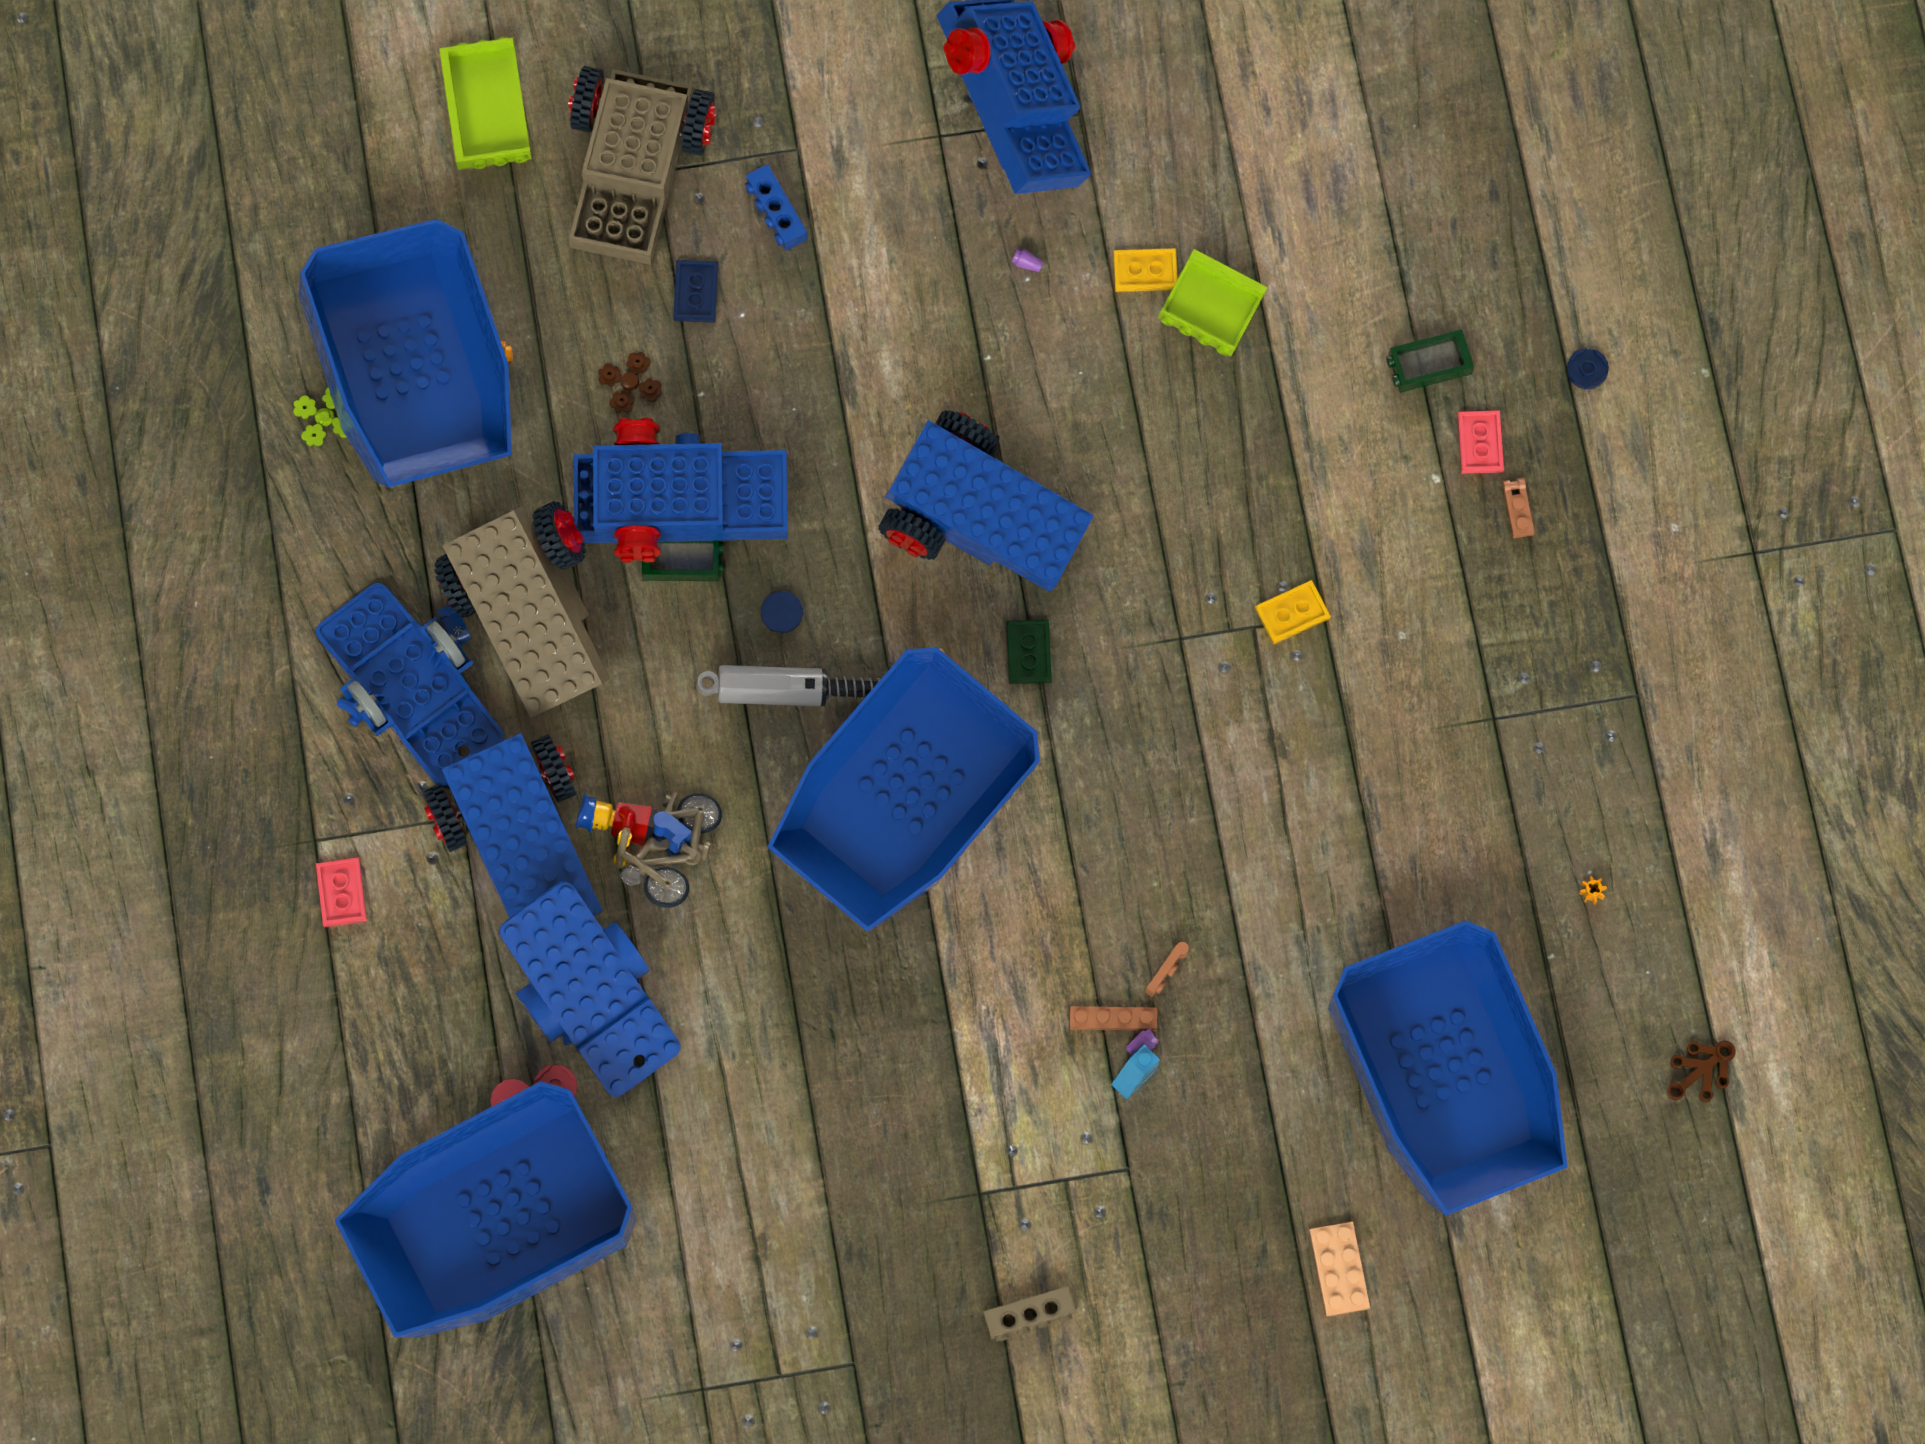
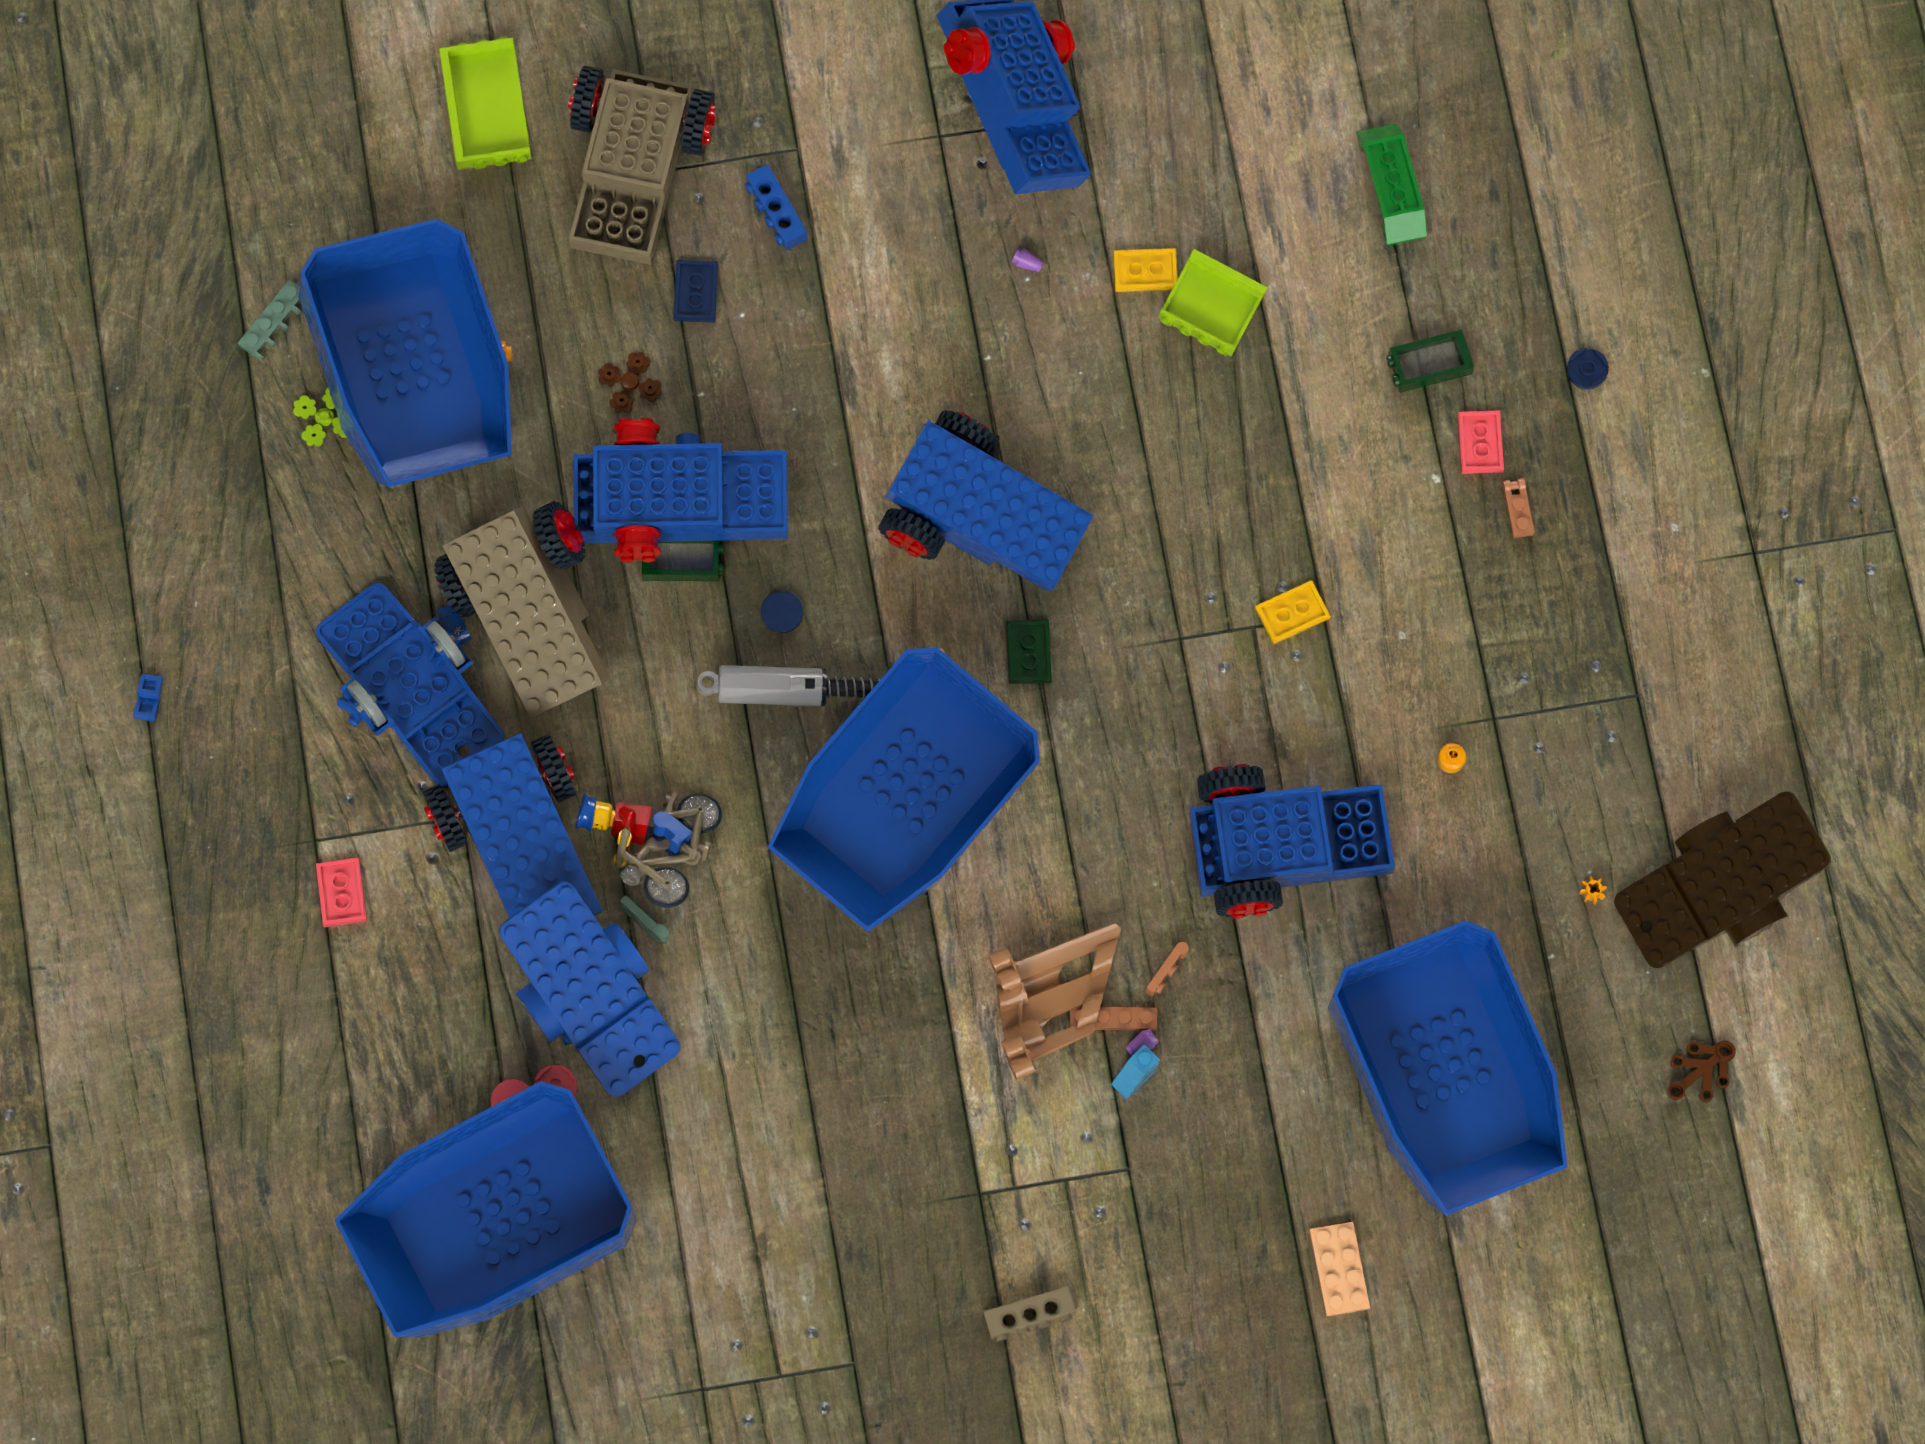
(148, 697): none -> blue slope
(271, 320): none -> sand green hinge
(644, 920): none -> sand green hinge
(1032, 995): none -> medium nougat panel
(1282, 838): none -> blue piece
(1394, 183): none -> green slope
(1451, 758): none -> light orange head
(1724, 880): none -> dark brown piece

